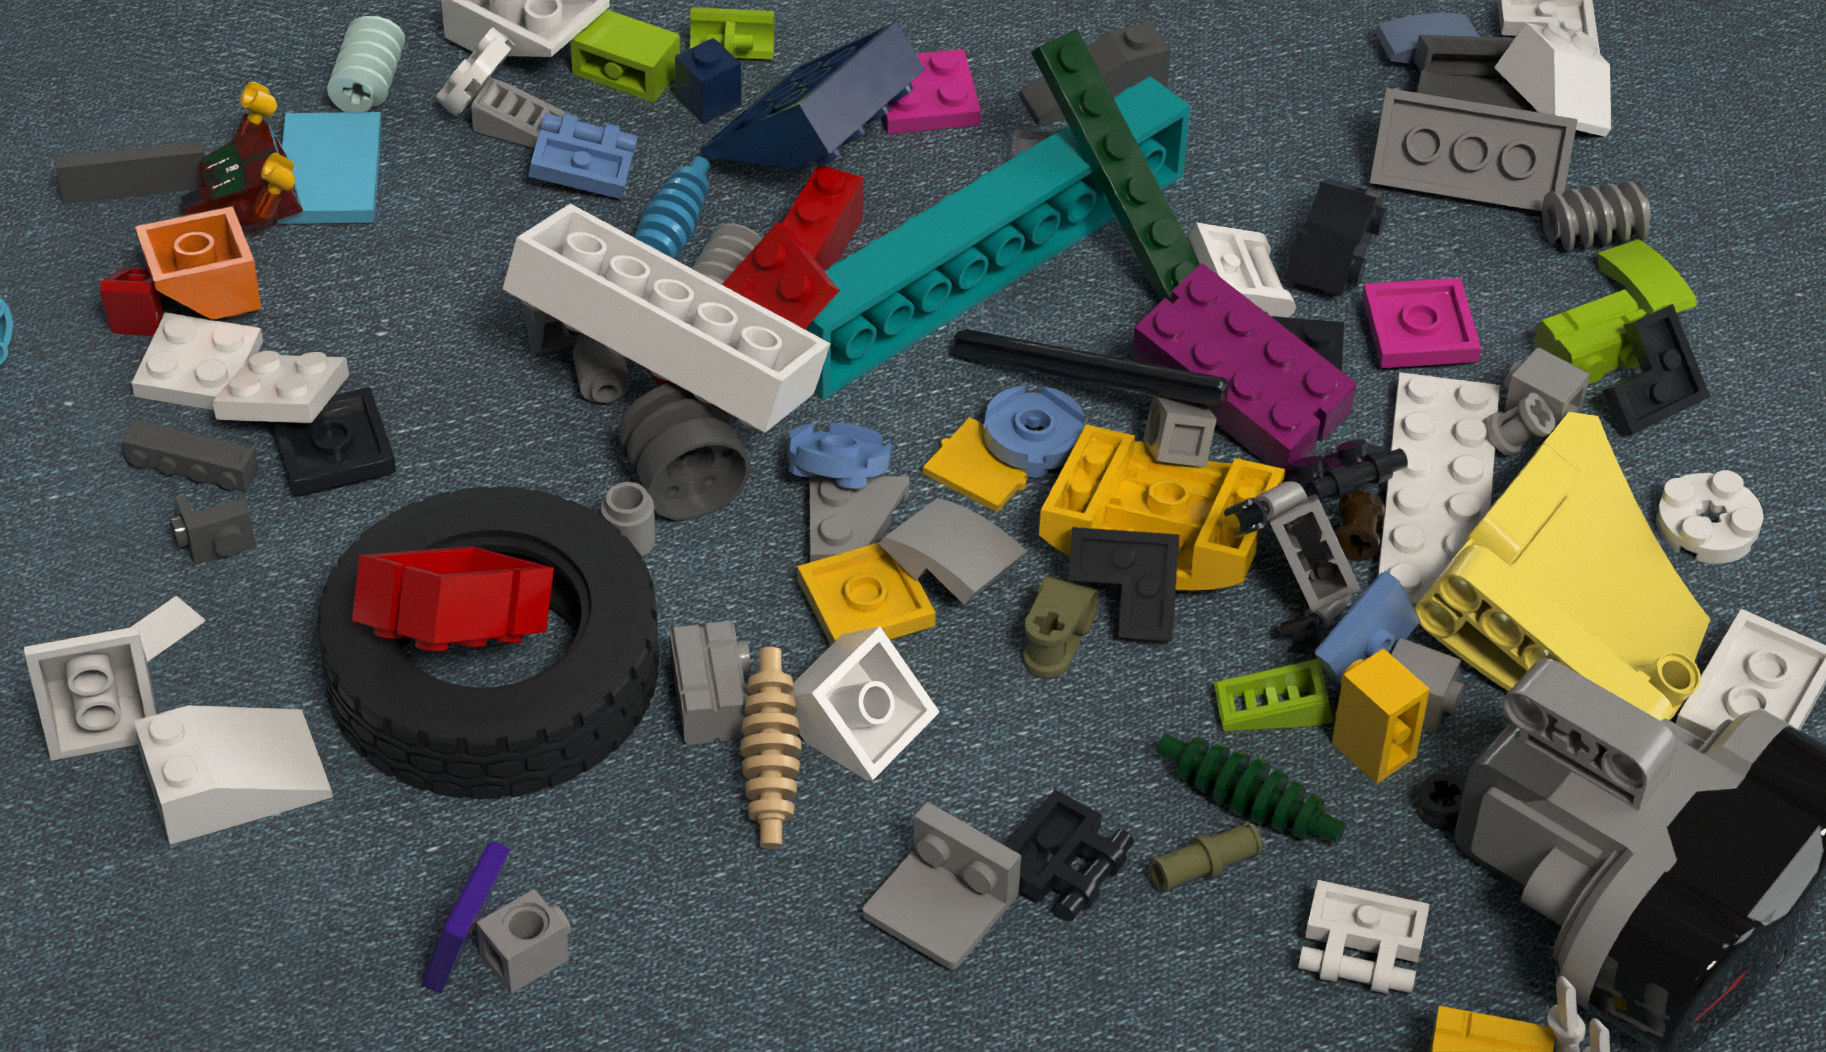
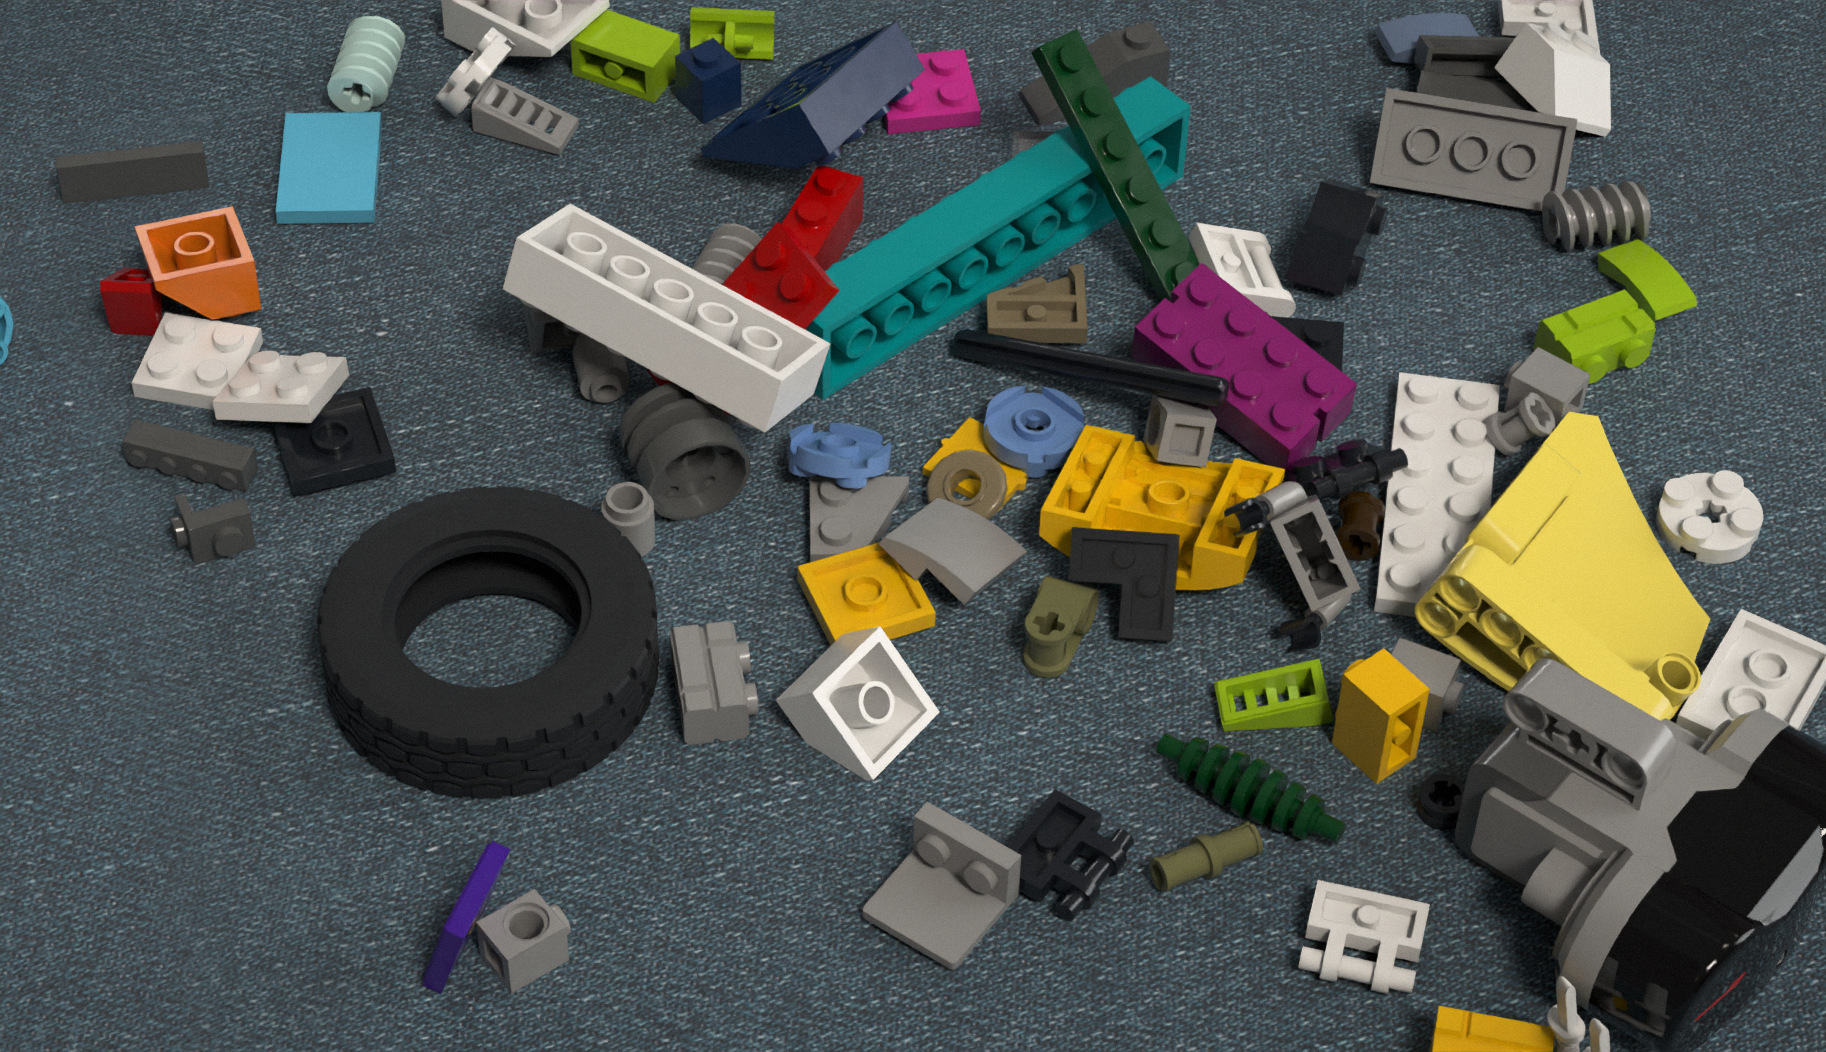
(91, 691): white slope -> none
(167, 626): white sticker -> none
(228, 766): white slope -> none
(249, 170): torso -> none
(452, 596): red piece -> none
(583, 155): medium blue plate -> none
(675, 209): dark azure piece -> none
(770, 747): tan piece -> none
(969, 465): none -> dark tan piece
(1041, 310): none -> dark tan wing
(1369, 626): medium blue plate -> none
(1421, 323): dark pink plate -> none
(1668, 375): black plate -> none

